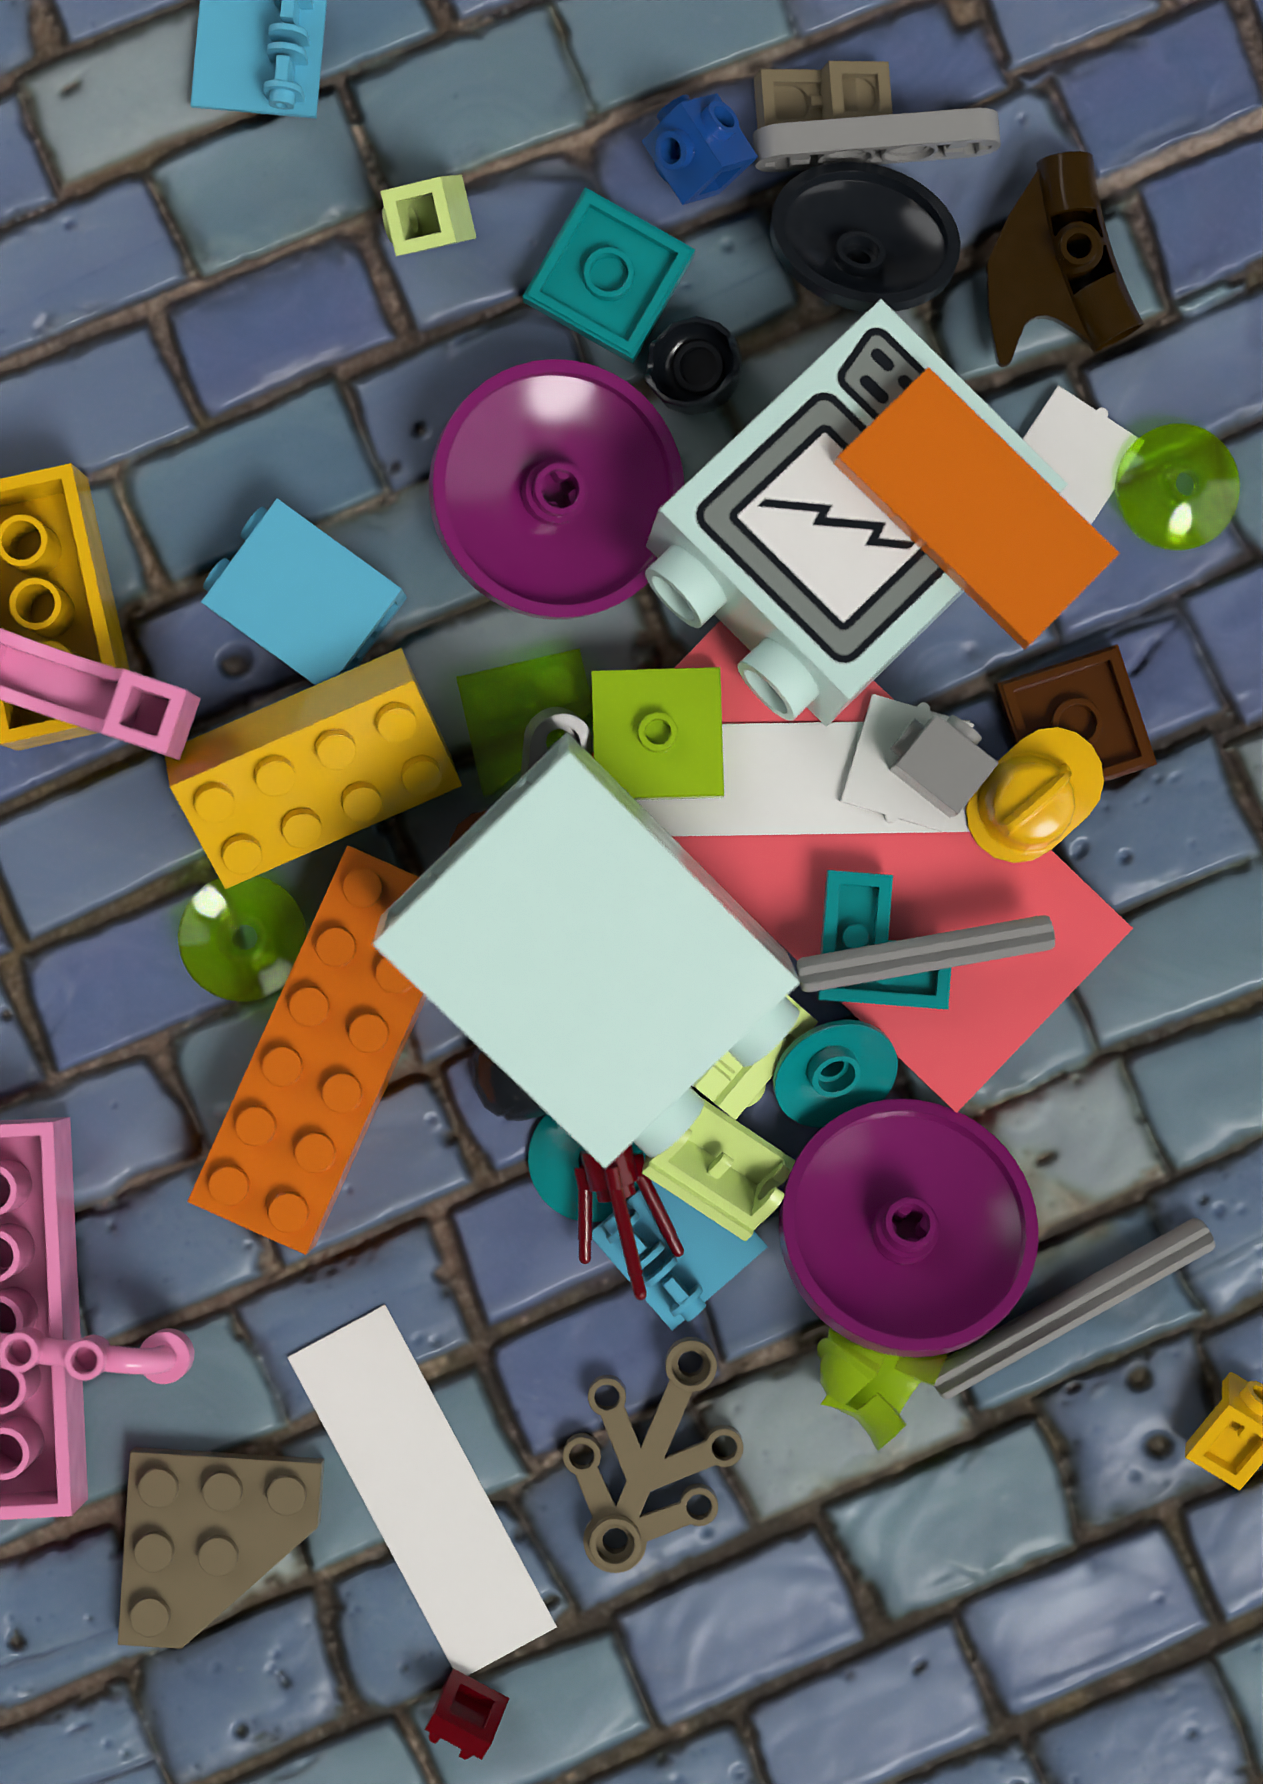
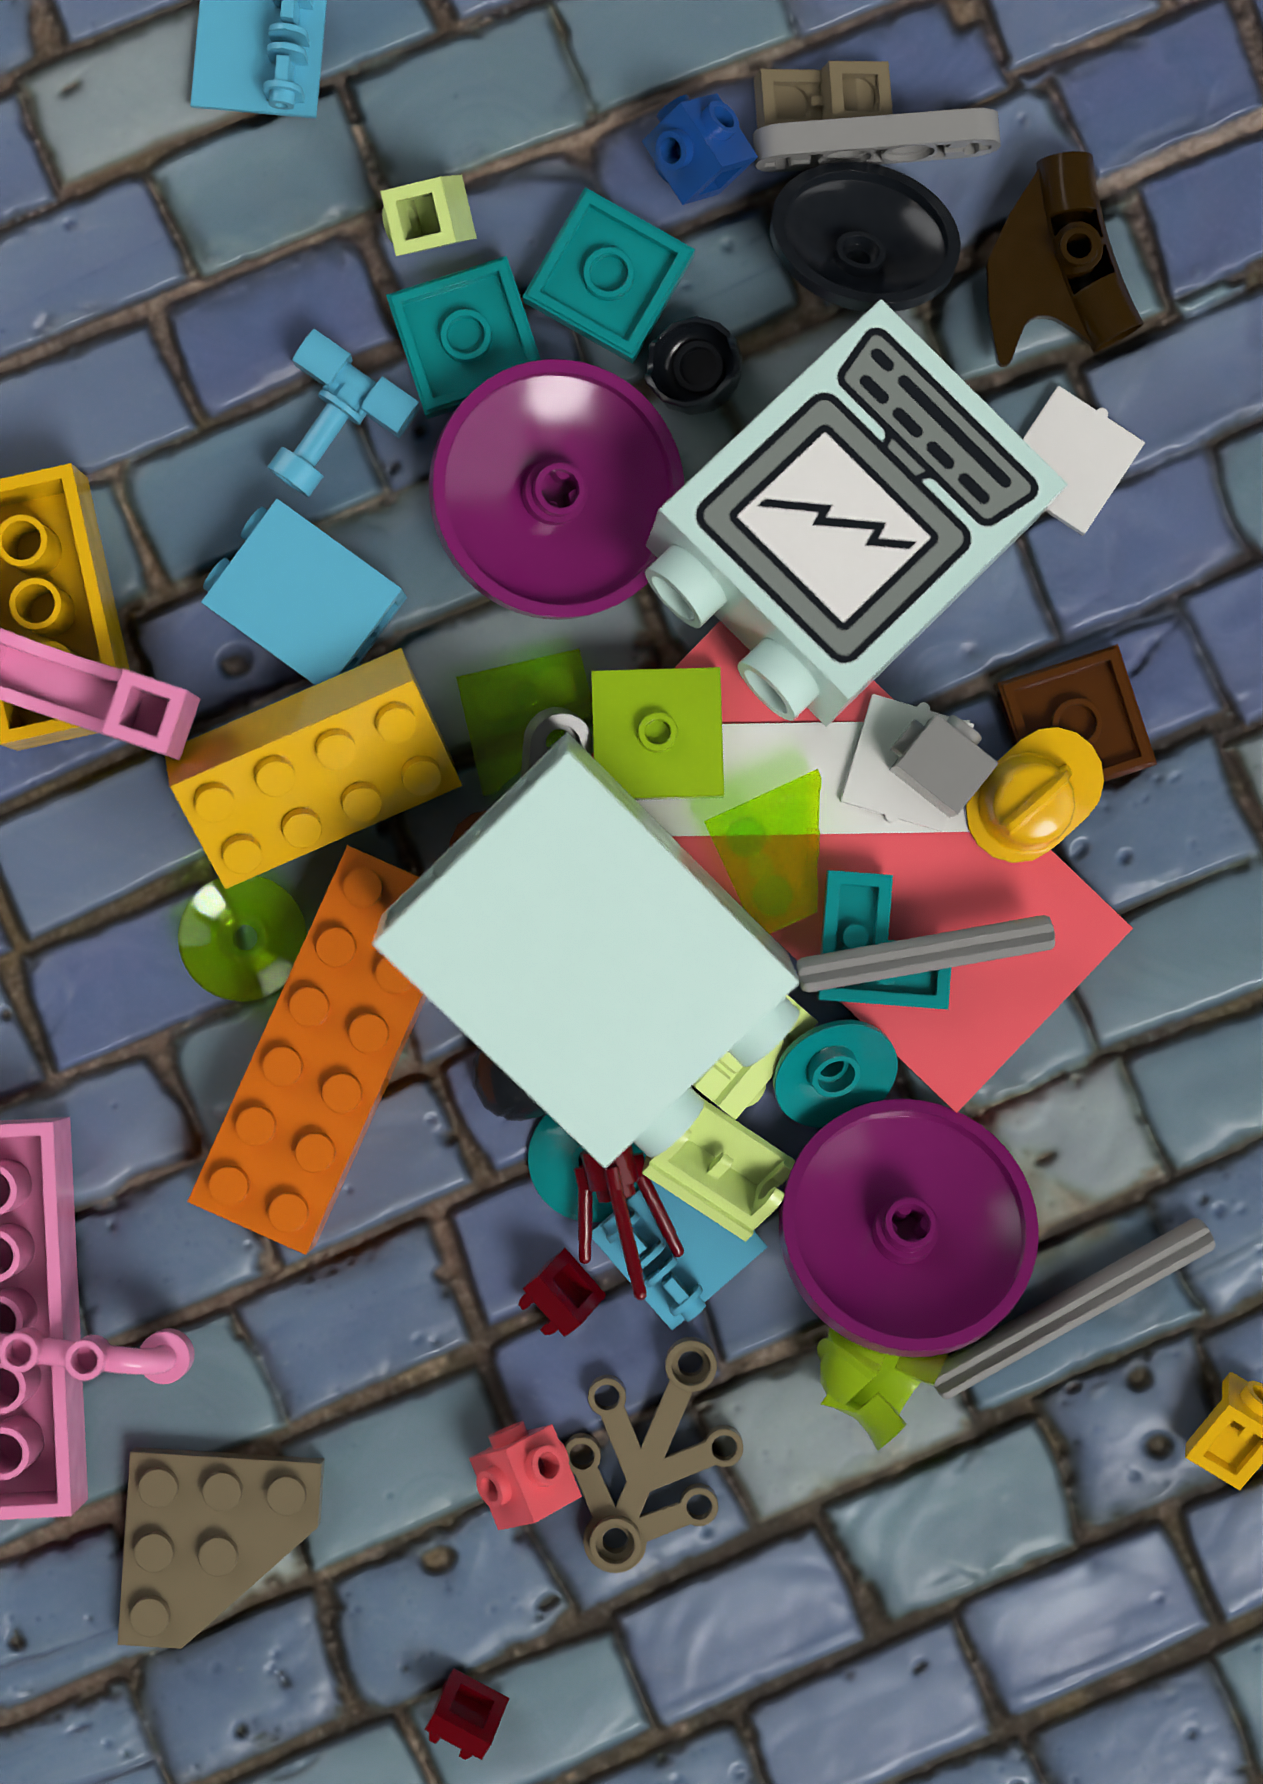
(348, 397): none -> medium azure bar
(422, 1492): white sticker -> none
(462, 332): none -> teal plate
(524, 1475): none -> coral brick
(562, 1293): none -> dark red tile
(773, 851): none -> clear neon green wing
(976, 508): orange tile -> none
(1149, 492): clear neon green dish -> none

